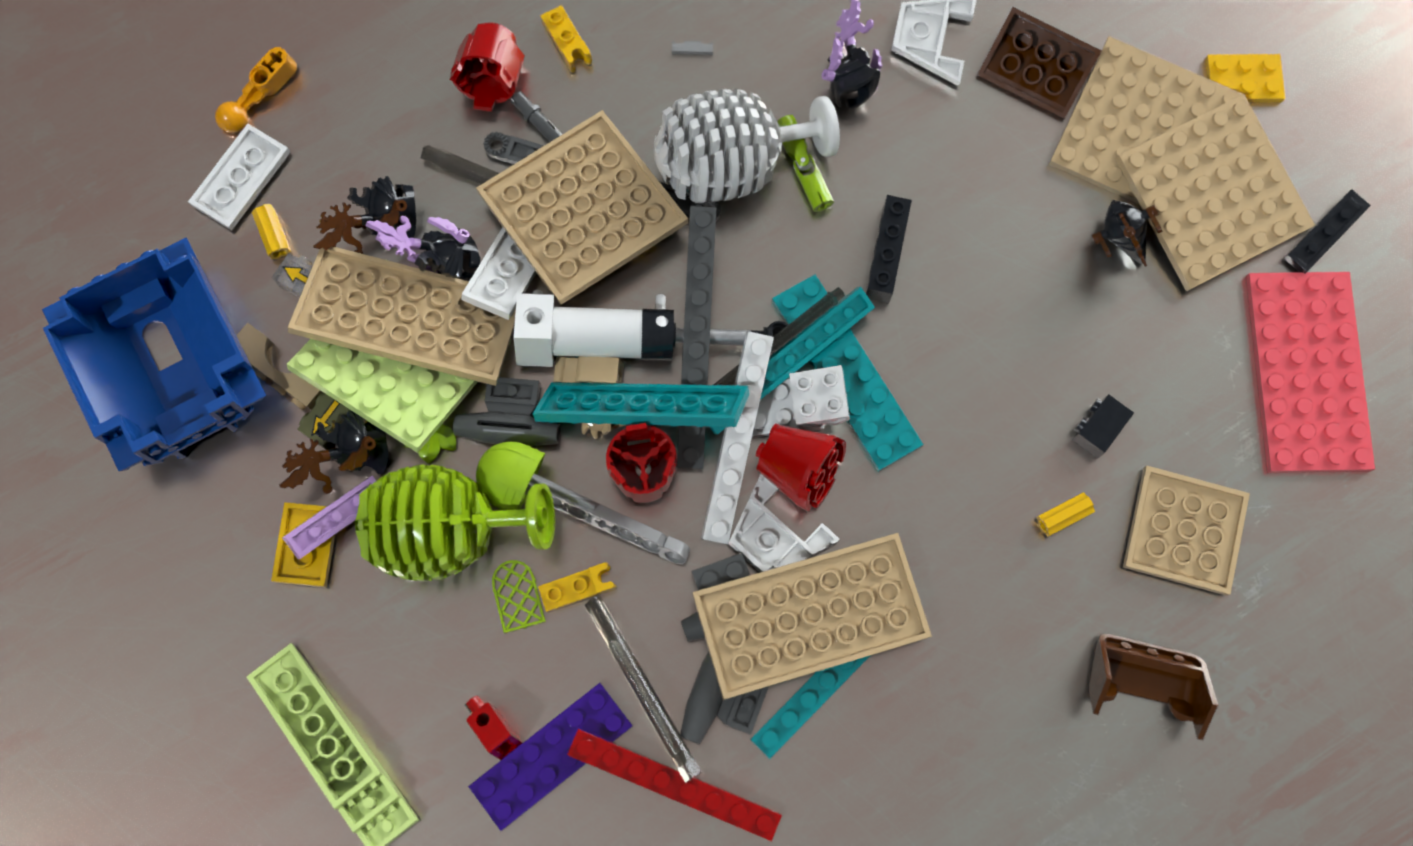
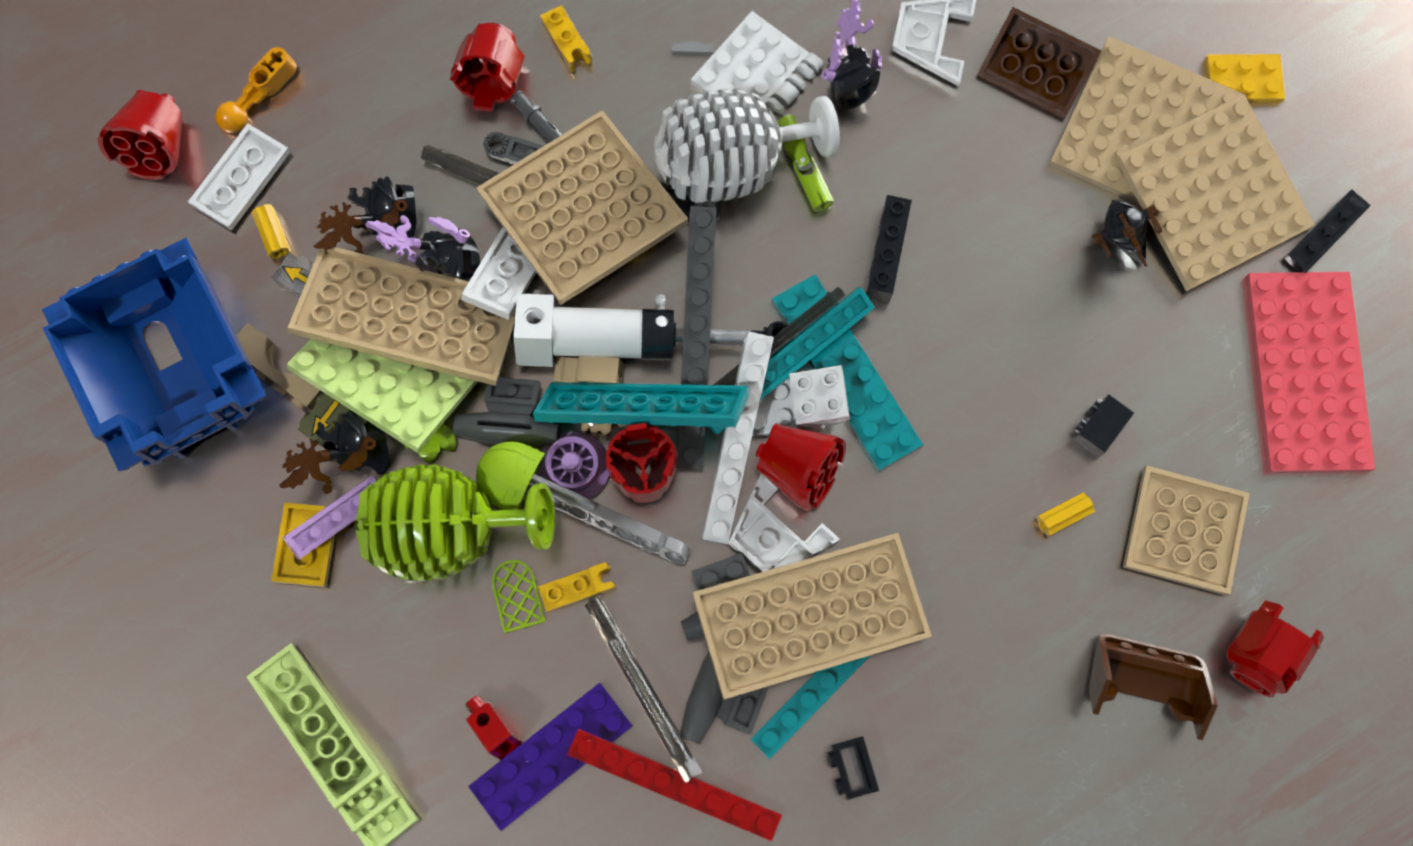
(144, 135): none -> red cone
(576, 463): none -> lavender piece
(759, 62): none -> white hinge
(853, 768): none -> black window
(1271, 652): none -> red piece

